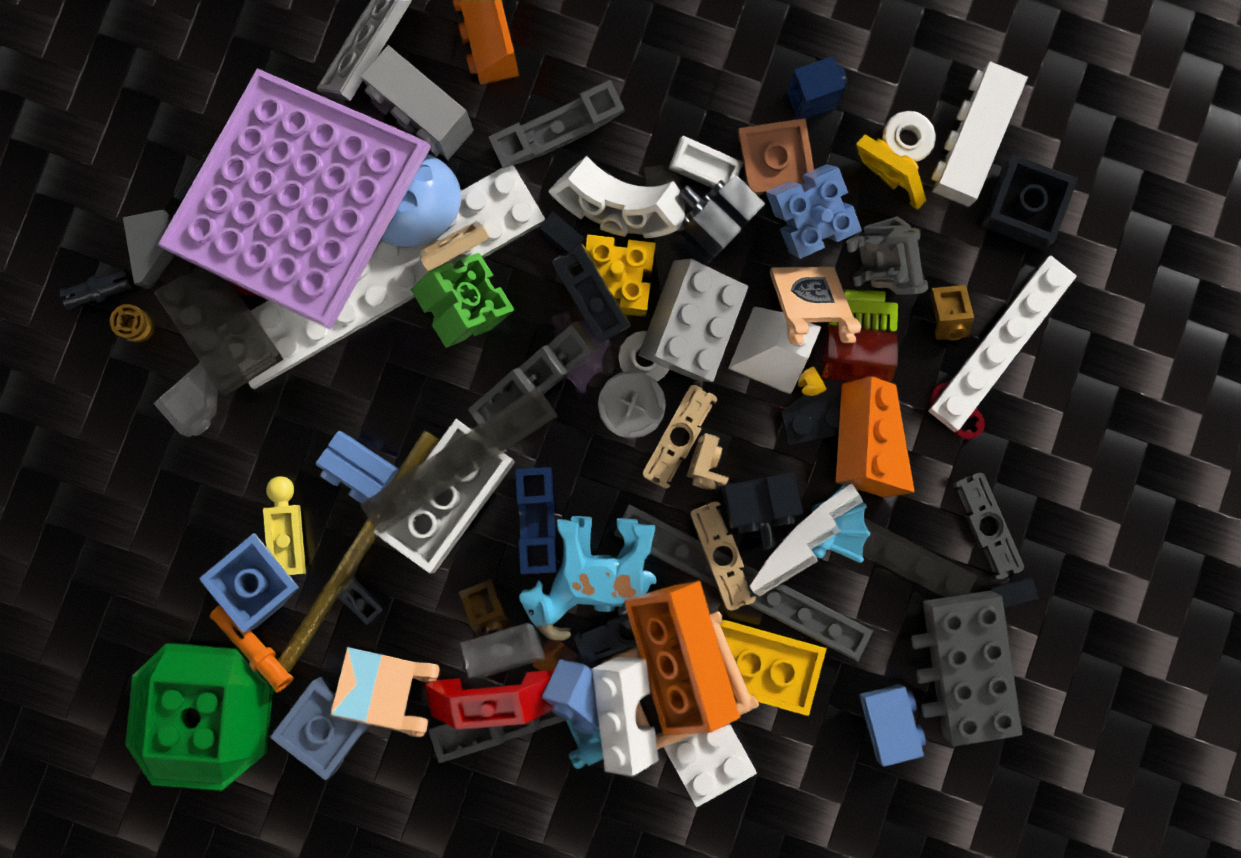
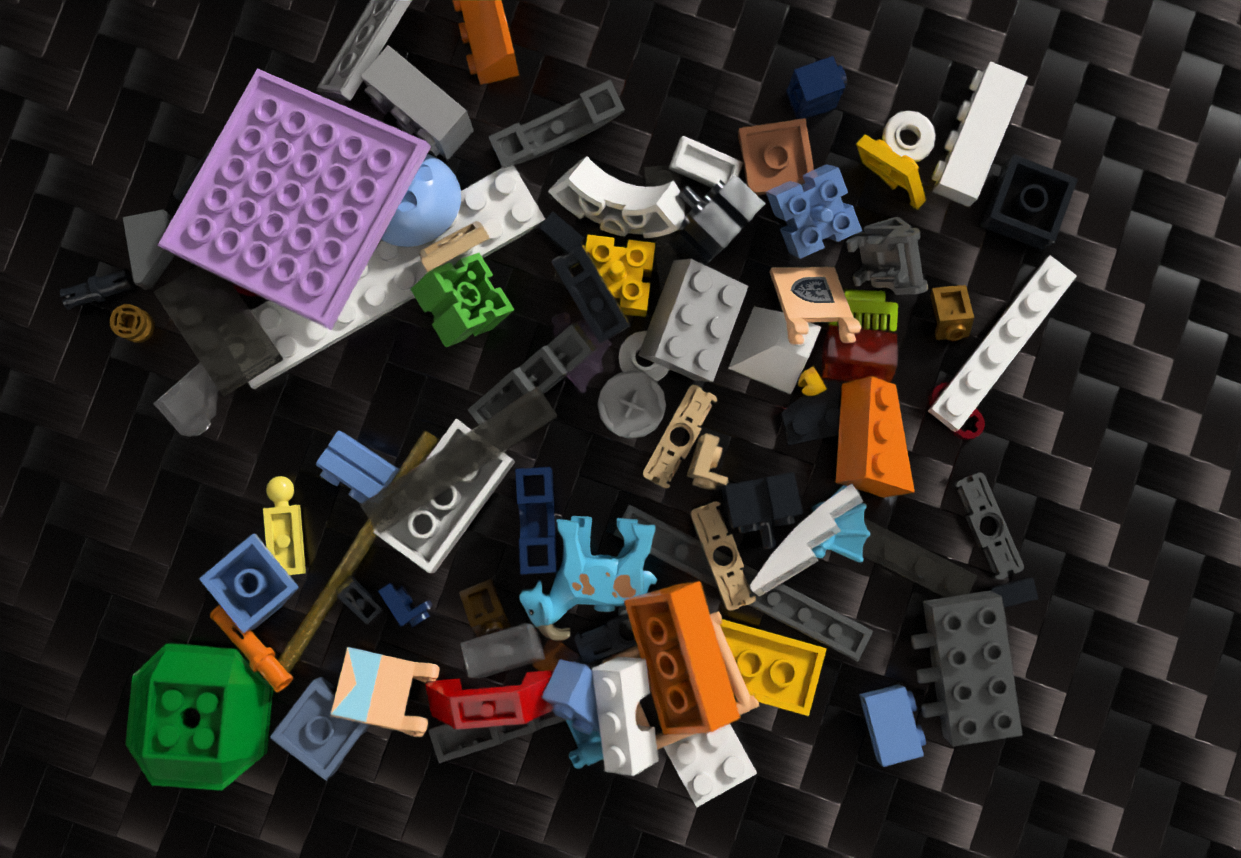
(399, 601): none -> dark blue bracket

